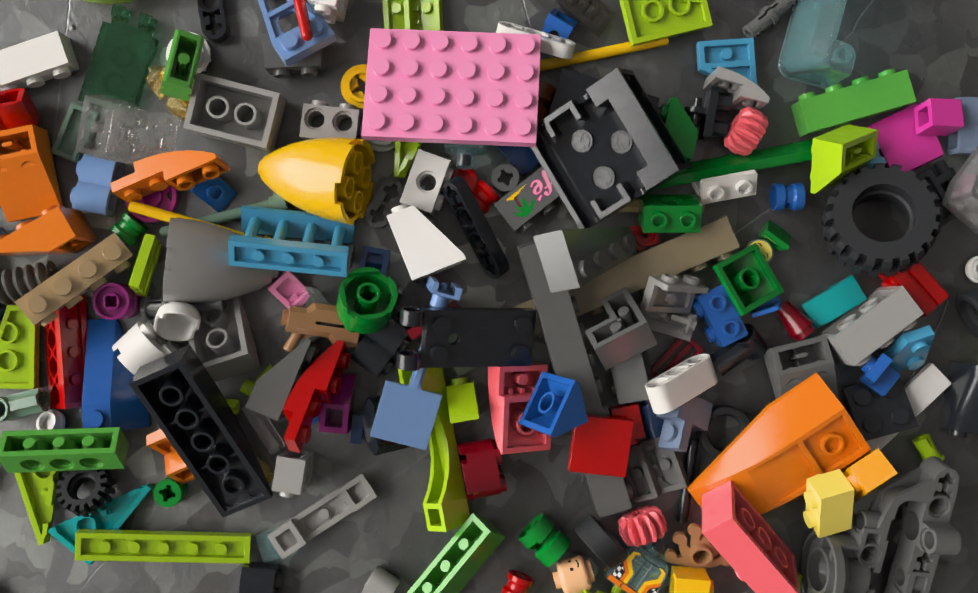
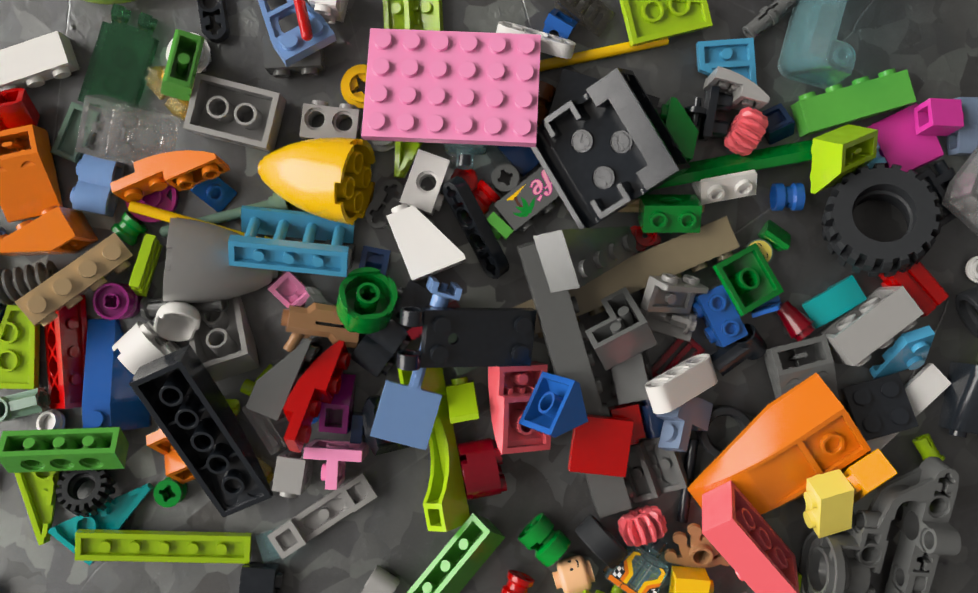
(336, 455): none -> bright pink bracket
(499, 227): none -> bright green plate
(779, 124): none -> dark blue slope
(879, 374): blue bracket -> none

